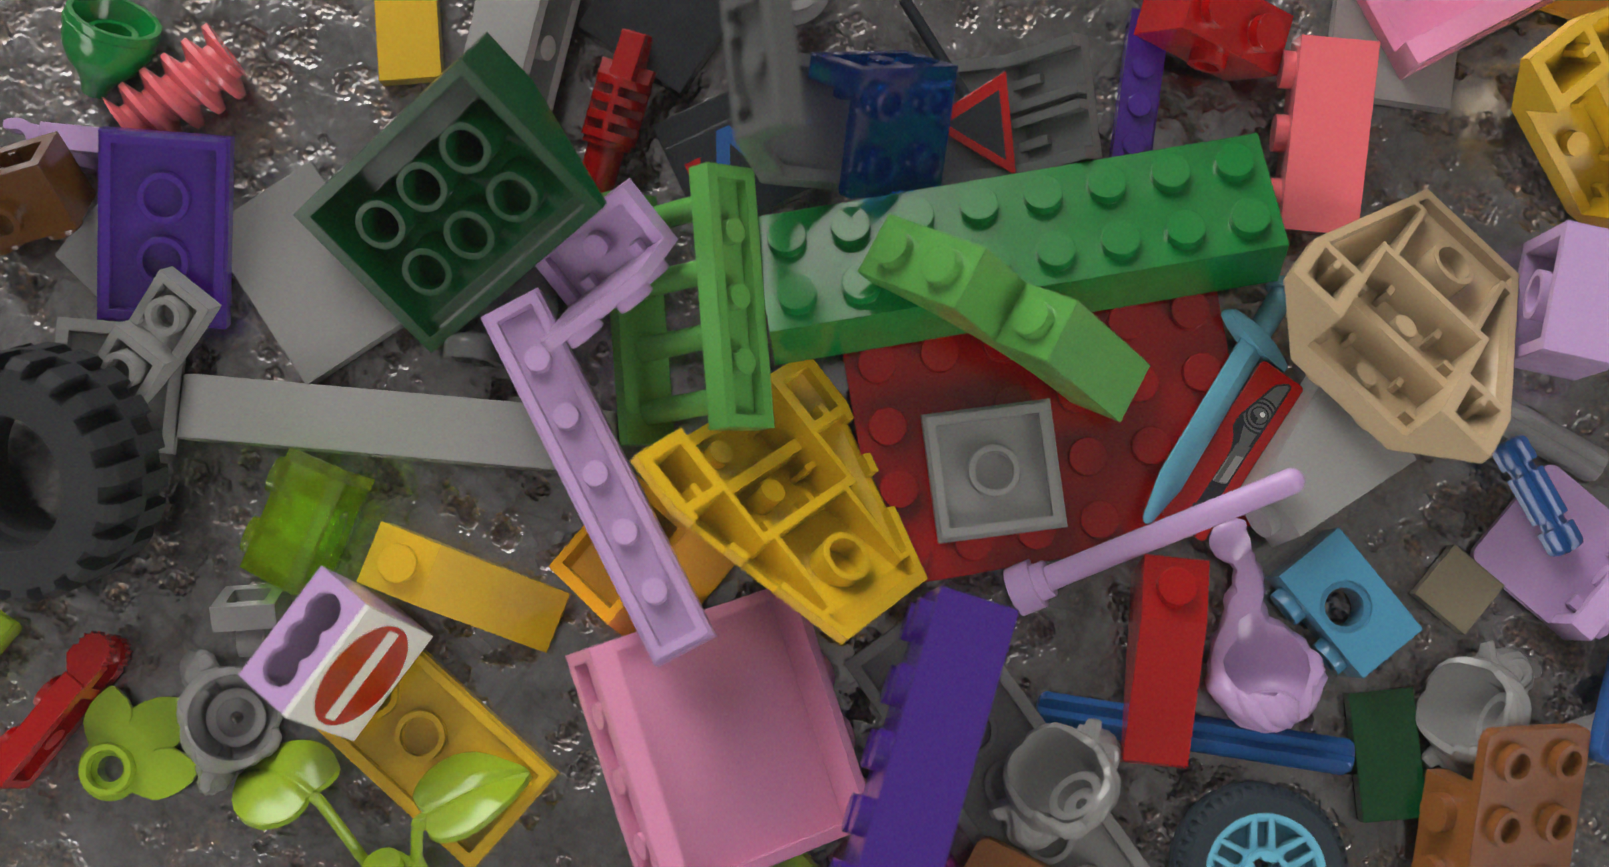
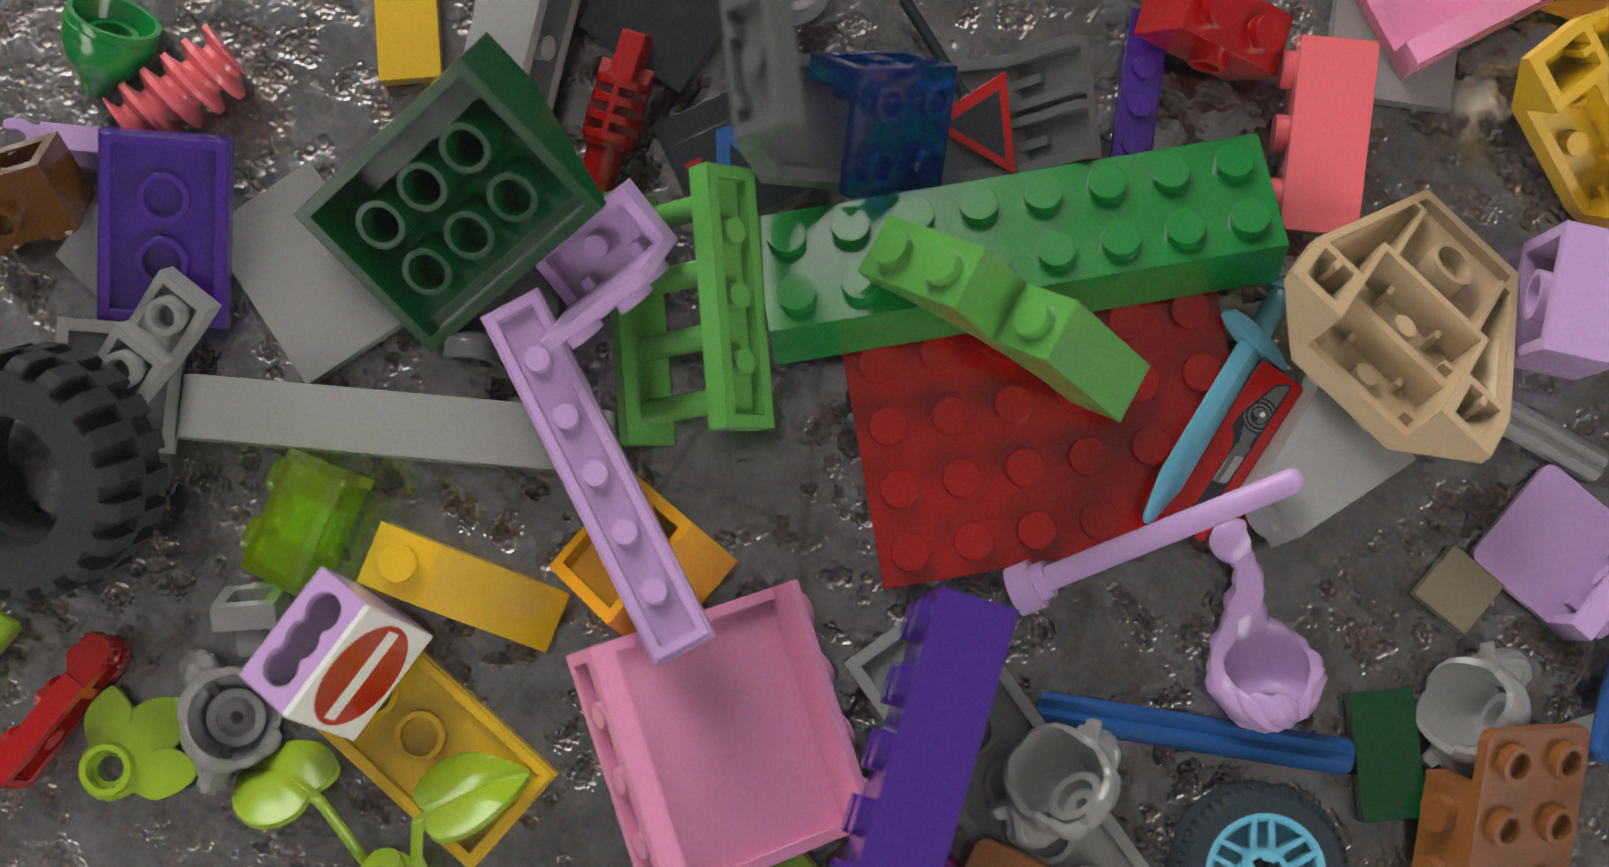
(793, 505): yellow wedge -> none
(993, 471): light grey tile -> none
(1164, 659): red slope -> none
(1377, 617): dark azure brick -> none
(1537, 496): blue axle -> none

